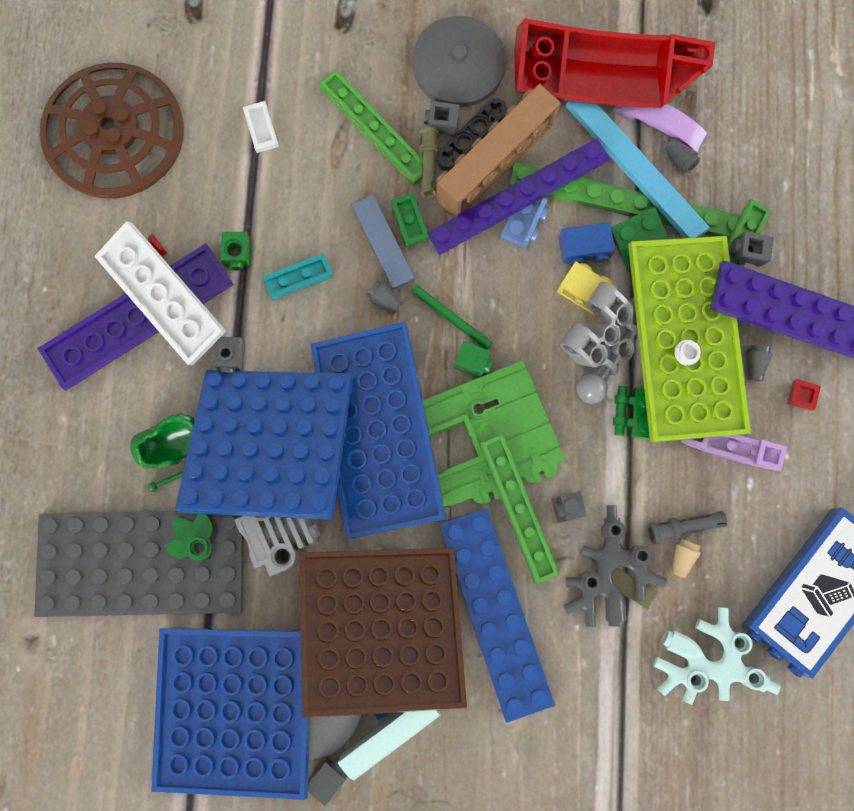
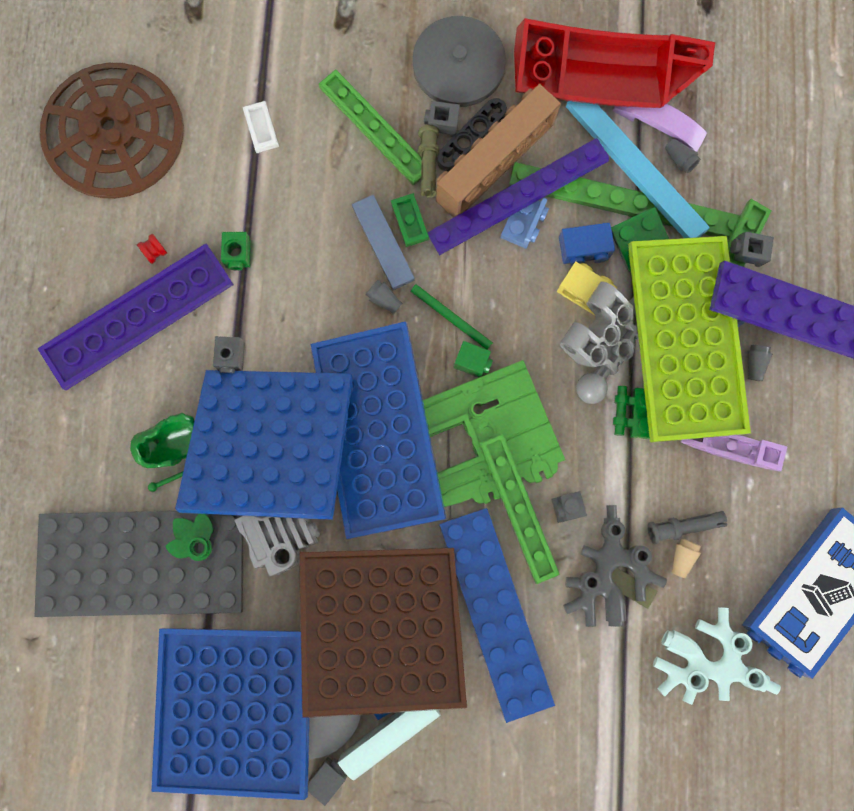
(160, 293): white plate -> none
(297, 277): teal hinge -> none
(687, 352): white plate -> none
(804, 395): red plate -> none

